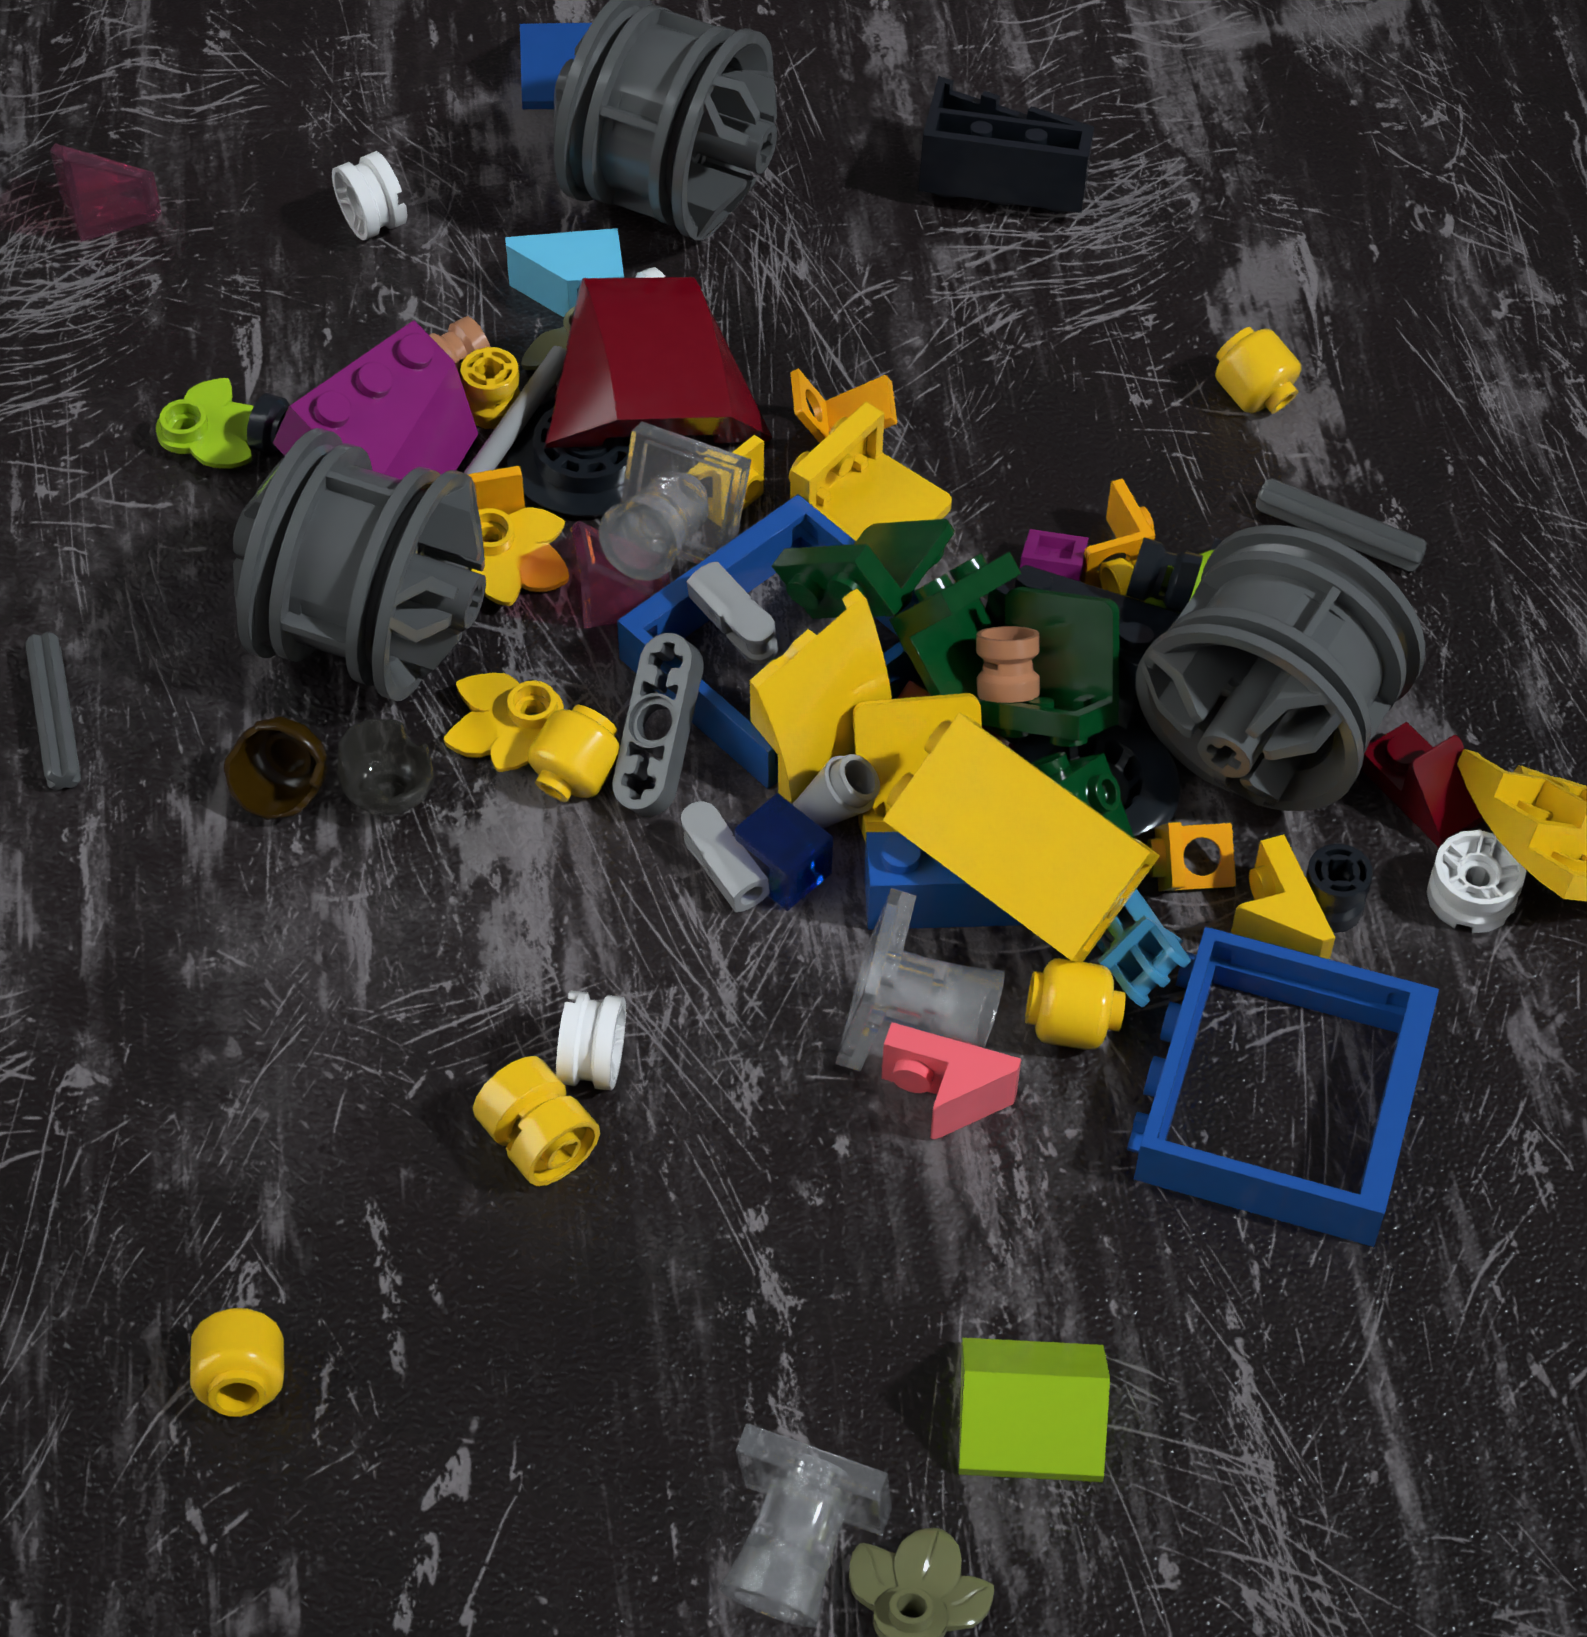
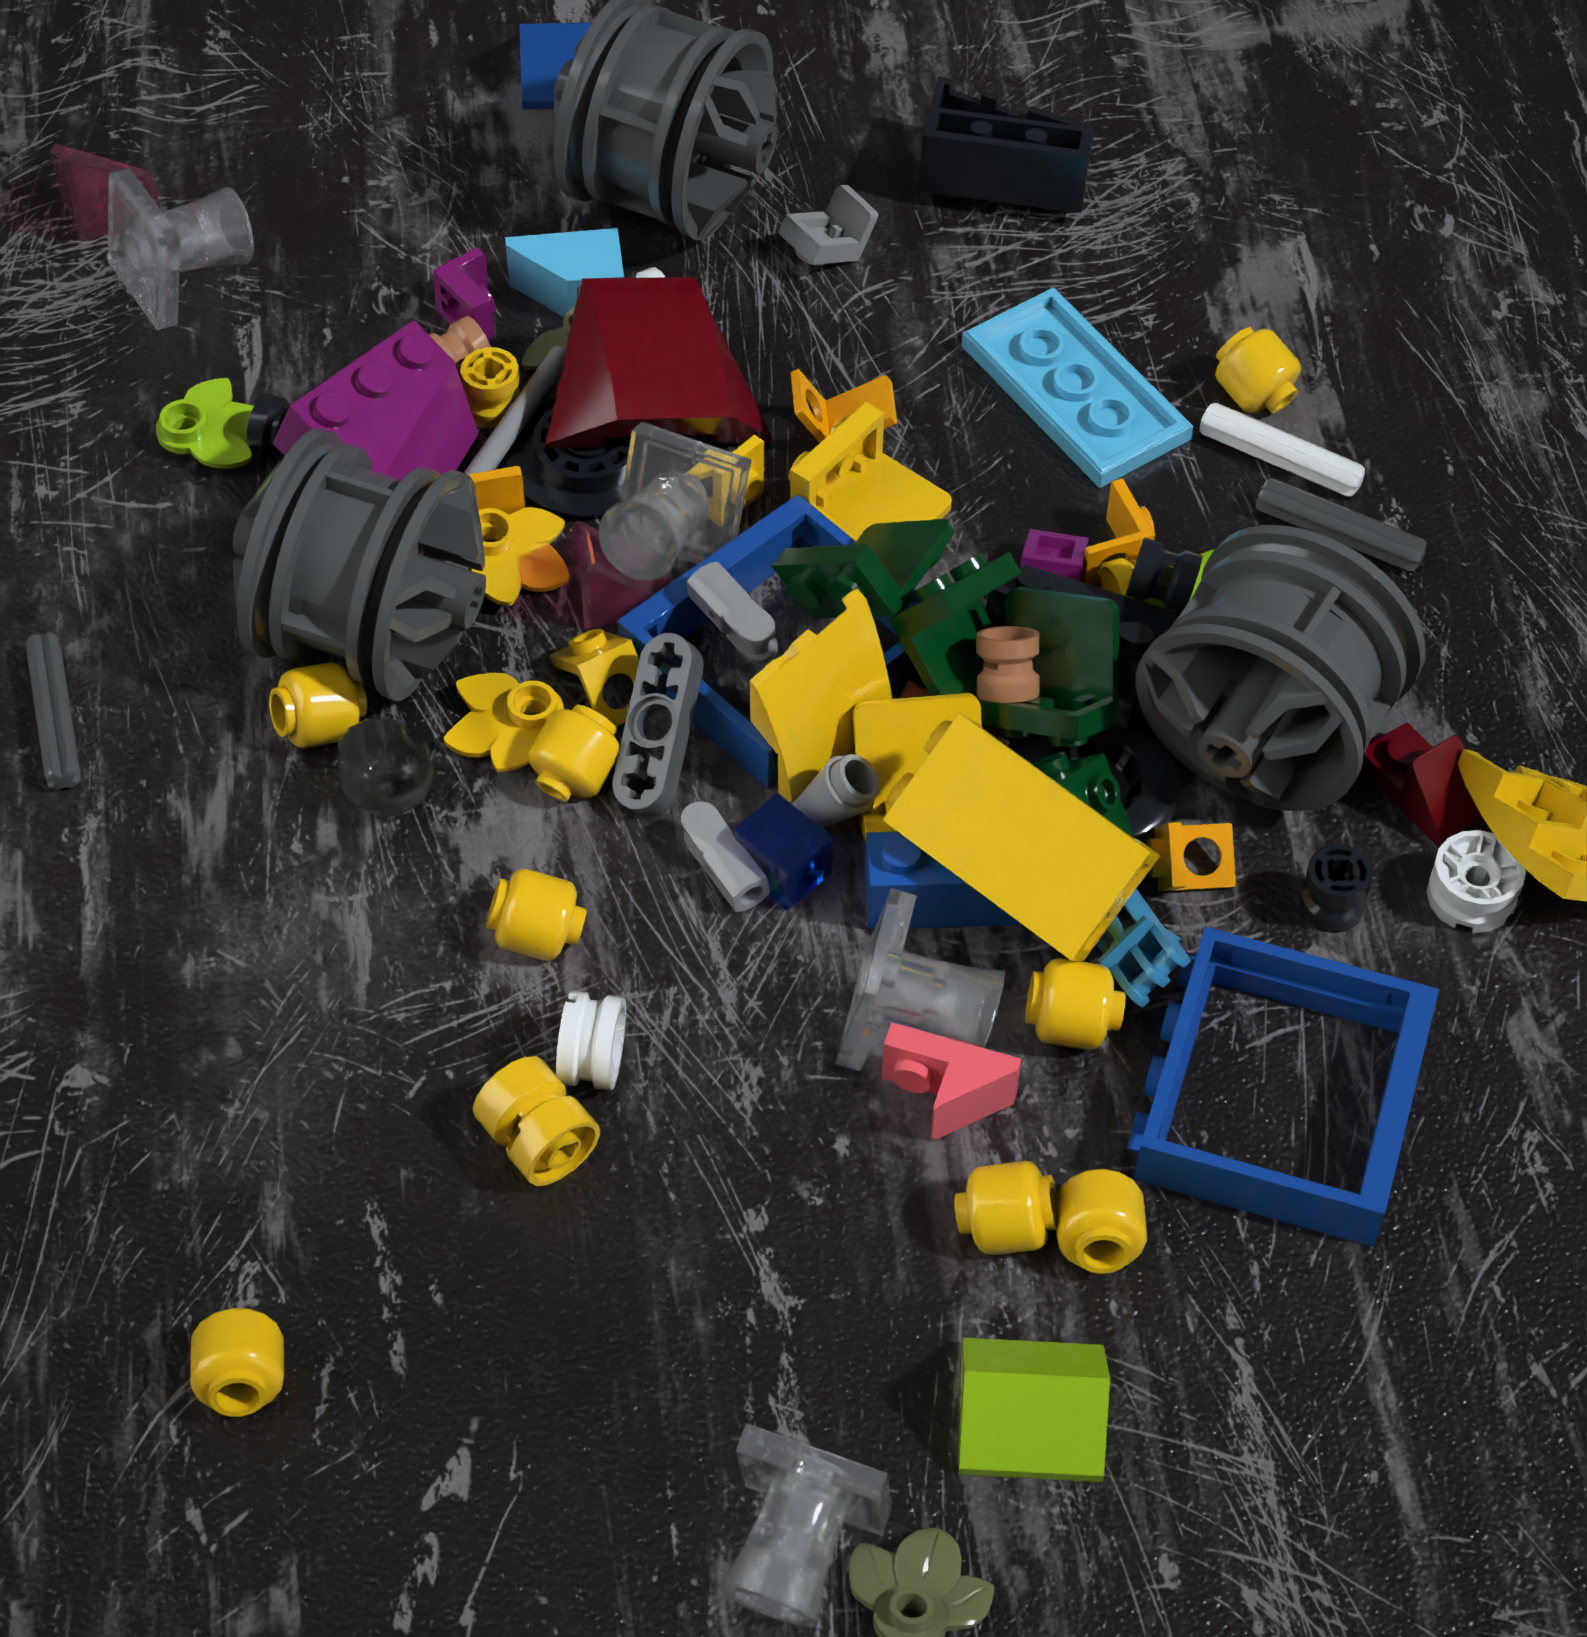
(155, 246): none -> clear plant
(275, 768): dark brown hair -> none
(316, 704): none -> yellow head
(369, 195): white wheel -> none
(464, 292): none -> magenta bracket
(535, 914): none -> yellow head
(594, 659): none -> yellow bracket
(831, 234): none -> light grey bracket
(1007, 1207): none -> yellow head
(1077, 387): none -> medium azure tile
(1100, 1220): none -> yellow head
(1282, 449): none -> white axle
(1284, 904): yellow slope -> none

